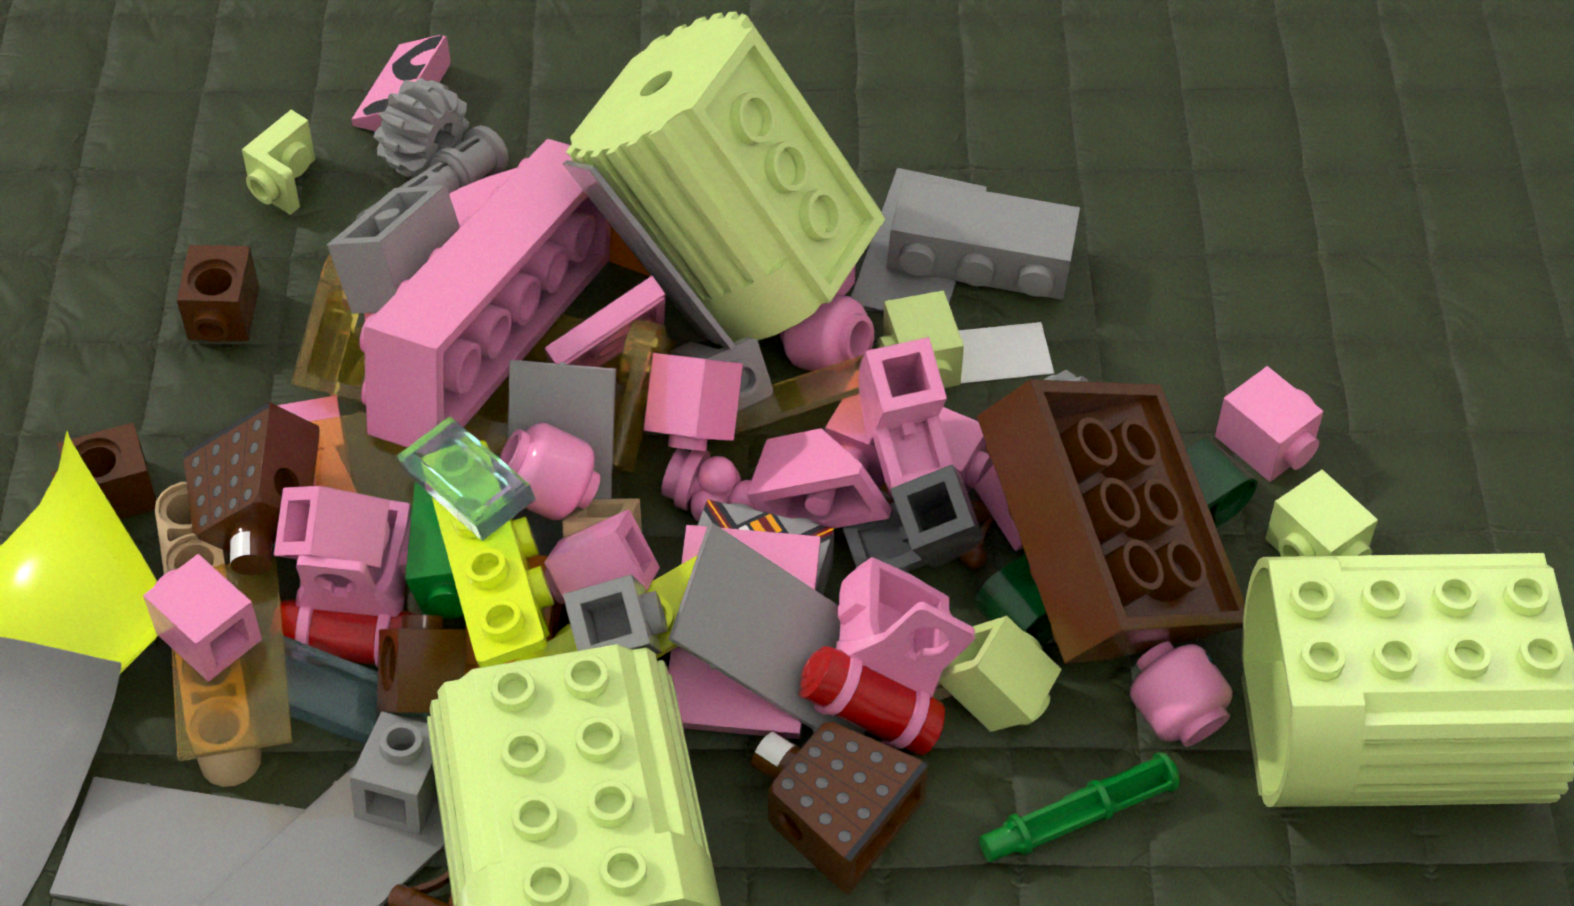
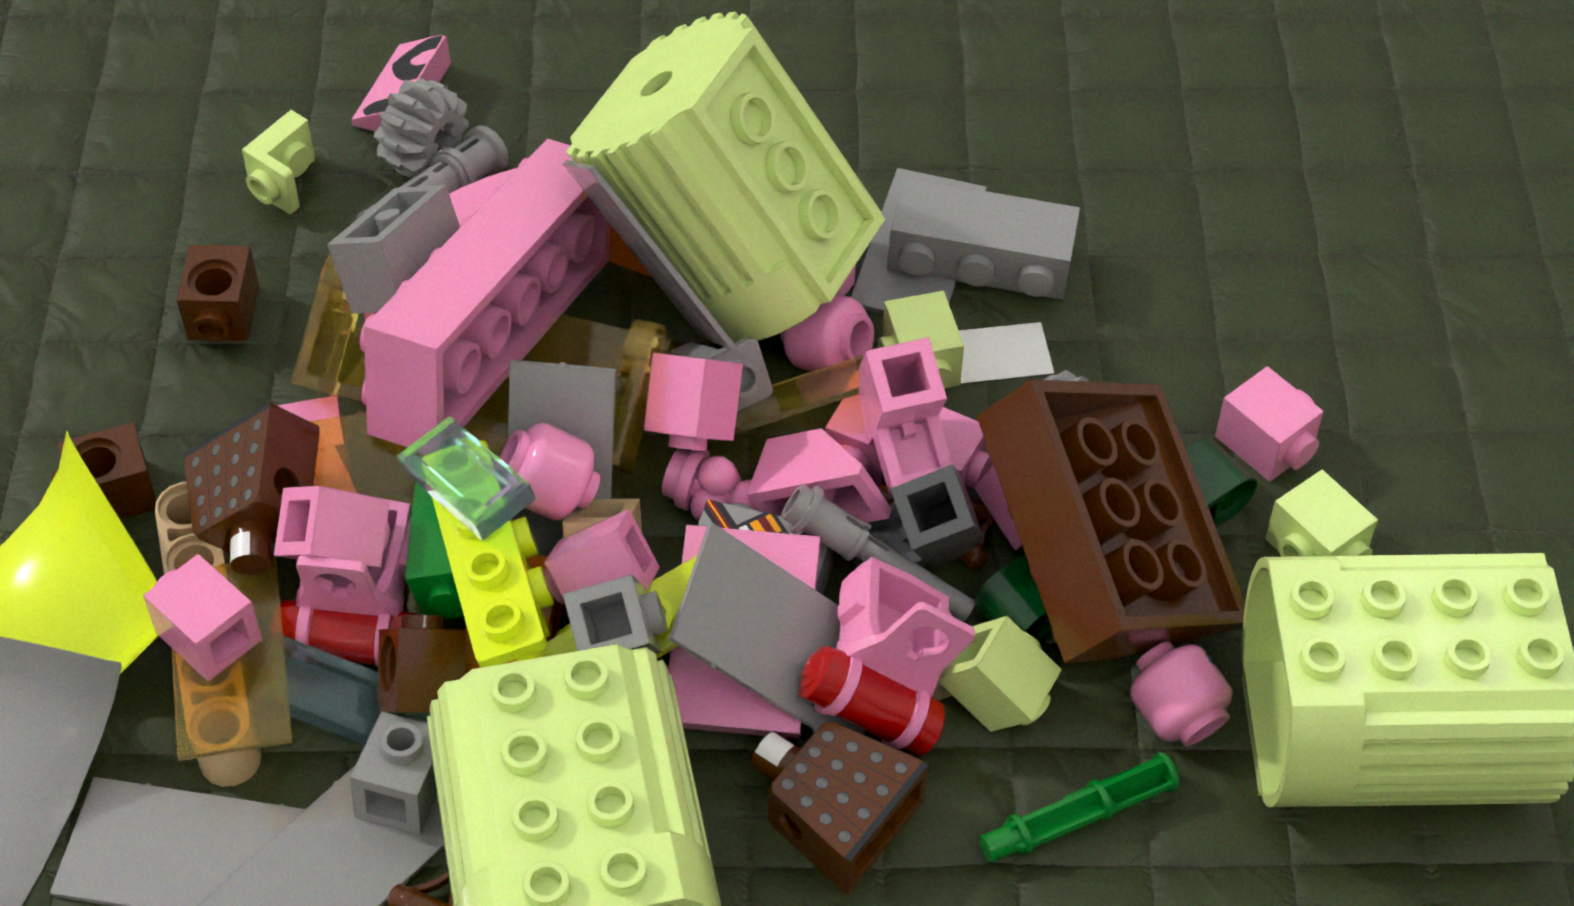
(606, 331): bright pink tile -> none
(850, 537): none -> light grey pin

